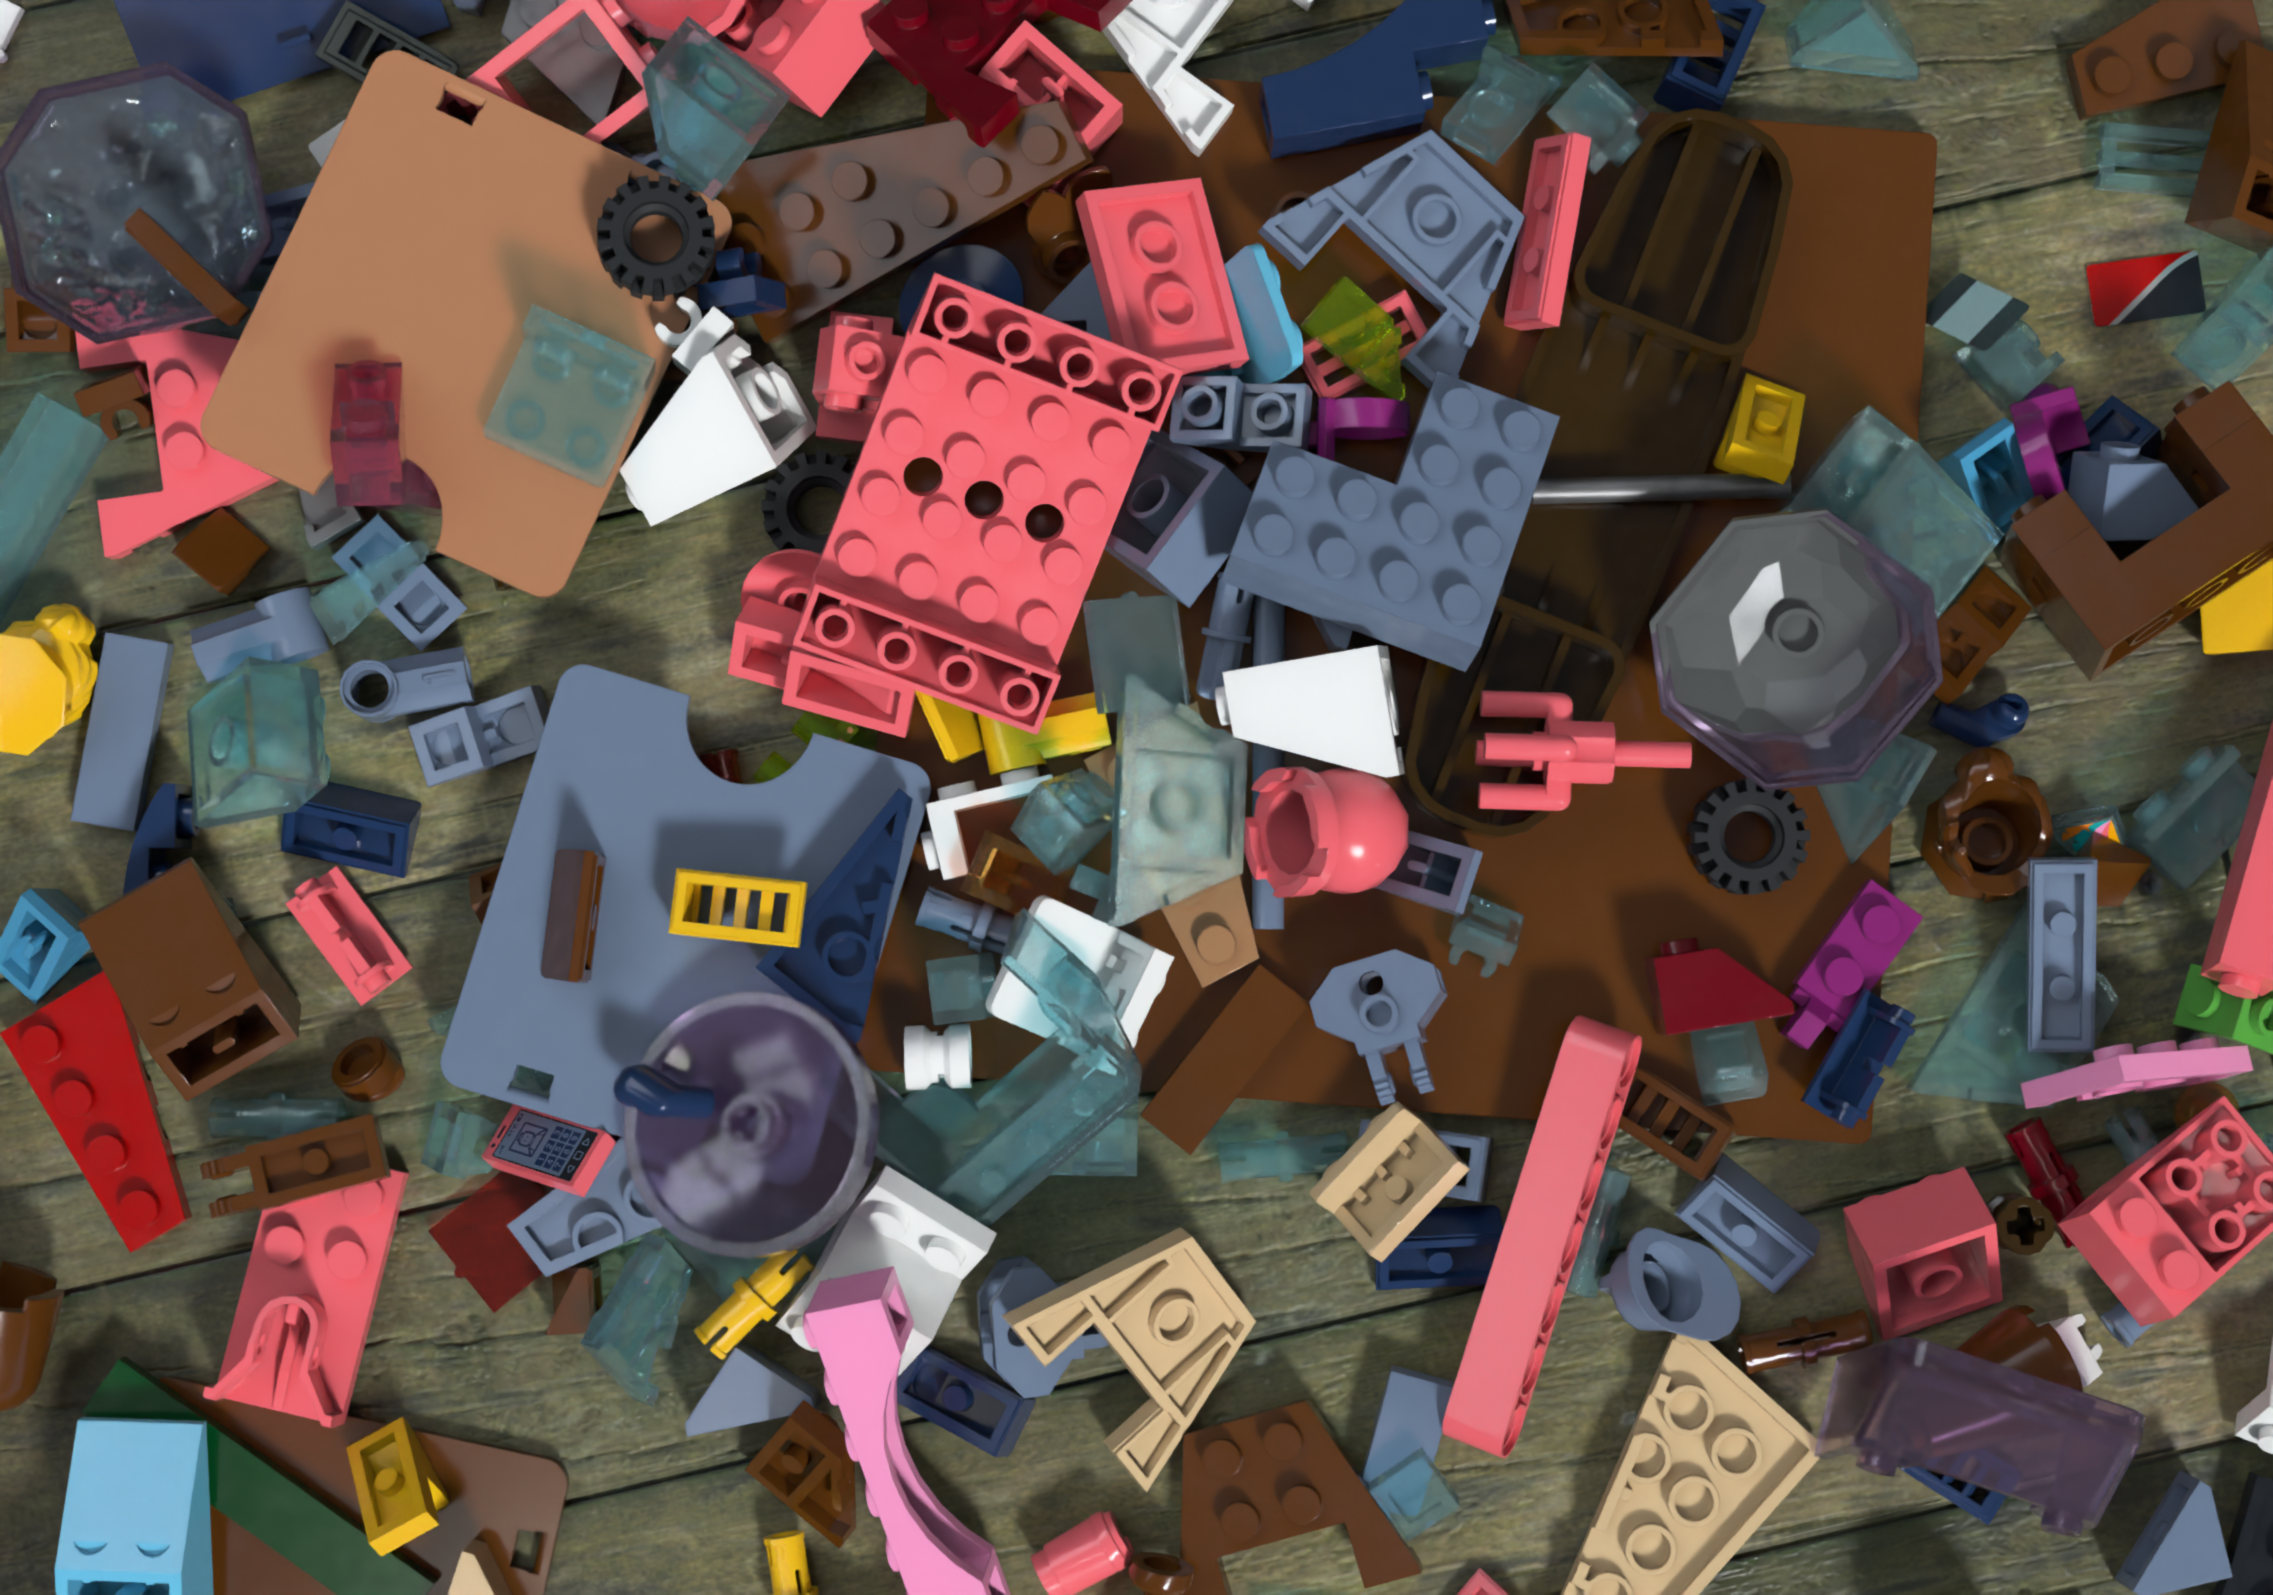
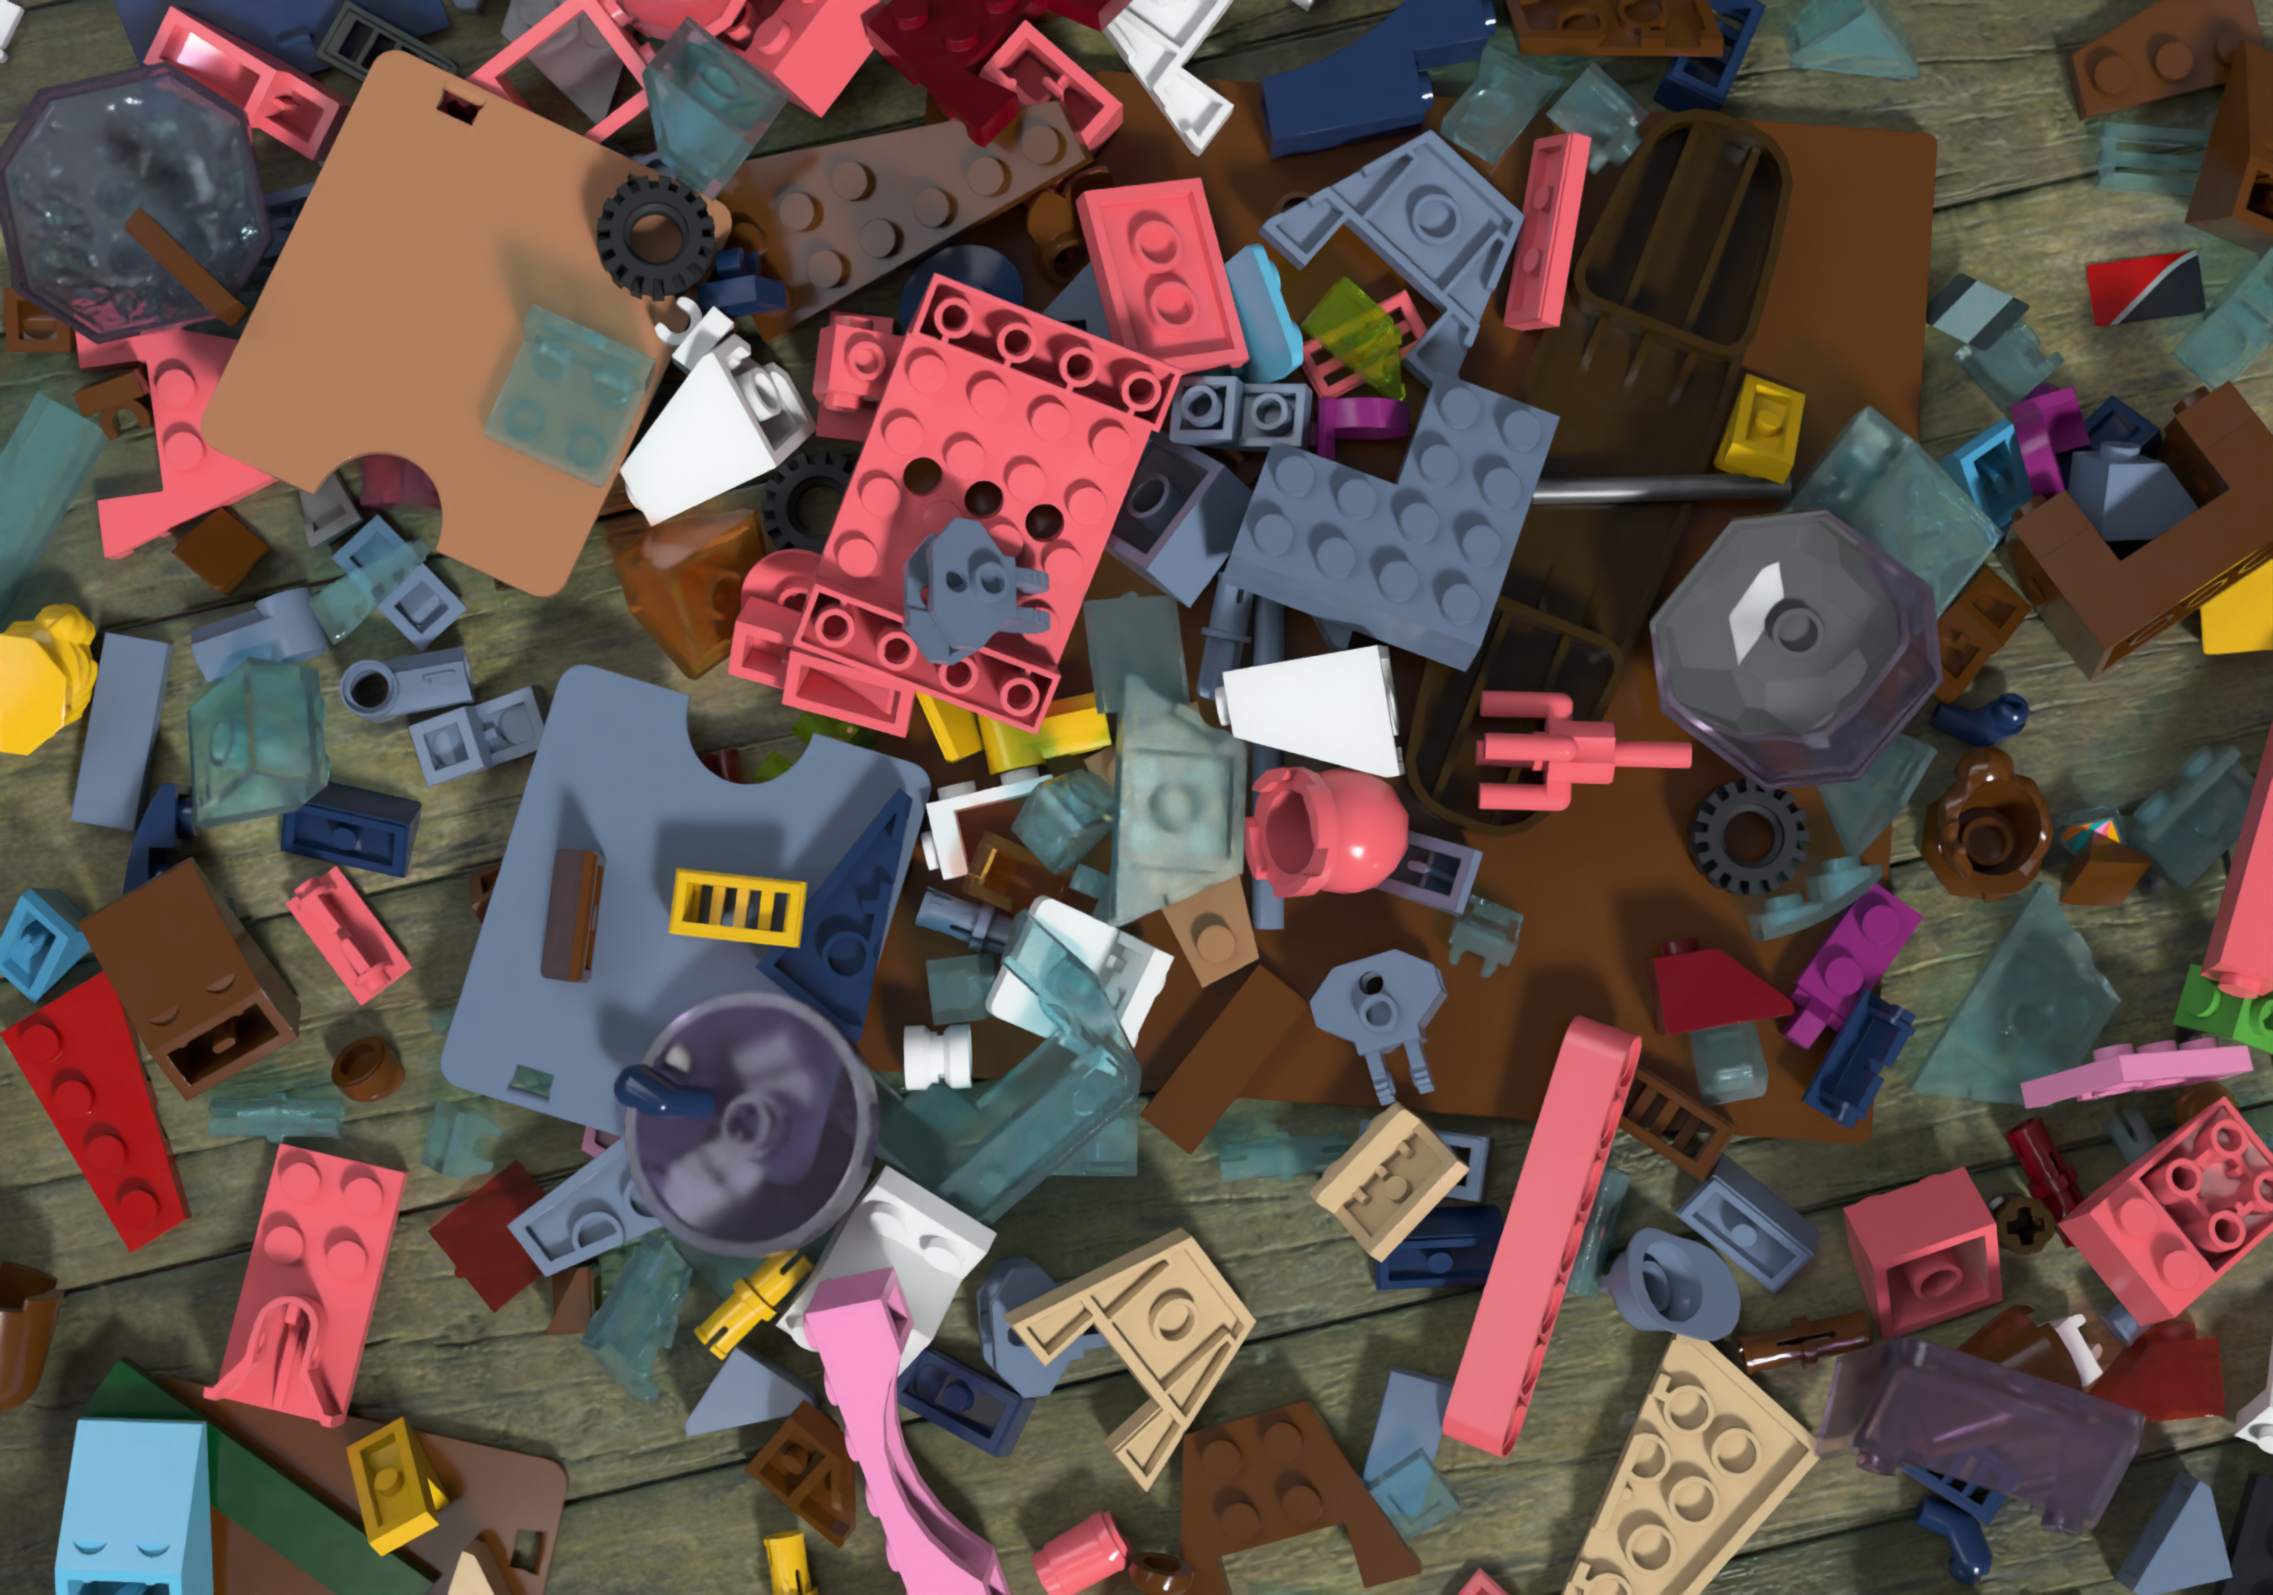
(268, 89): none -> coral slope
(303, 1165): reddish brown hinge -> none
(368, 434): clear pink slope -> none
(549, 1150): tile -> none
(688, 584): none -> clear orange slope
(968, 593): none -> sand blue hinge
(1828, 893): none -> clear light blue slope
(1964, 1535): none -> dark blue arm
(2061, 954): sand blue tile -> none
(2167, 1374): none -> clear red slope

